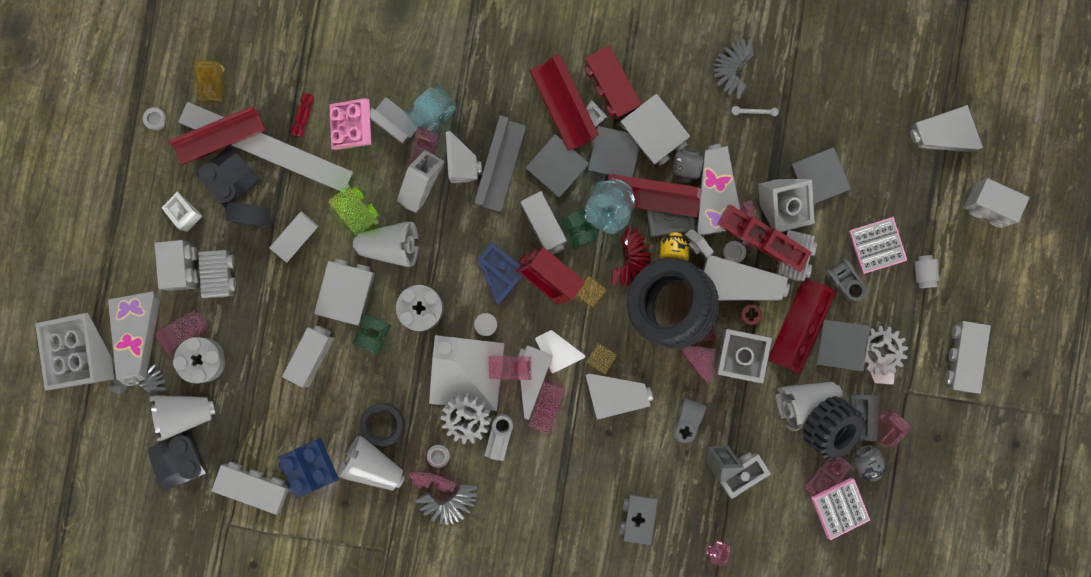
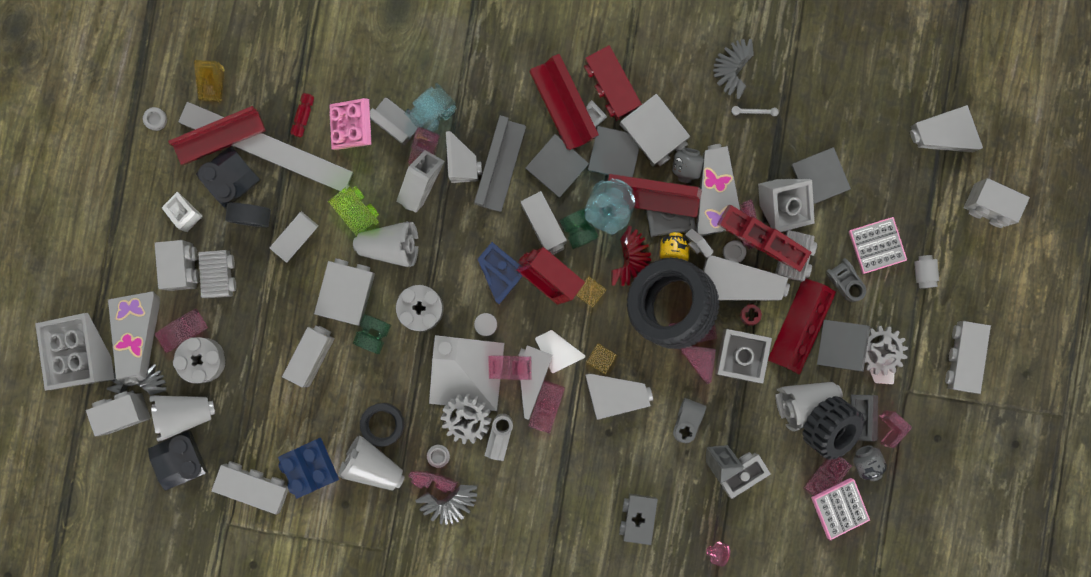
(117, 414): none -> light grey brick

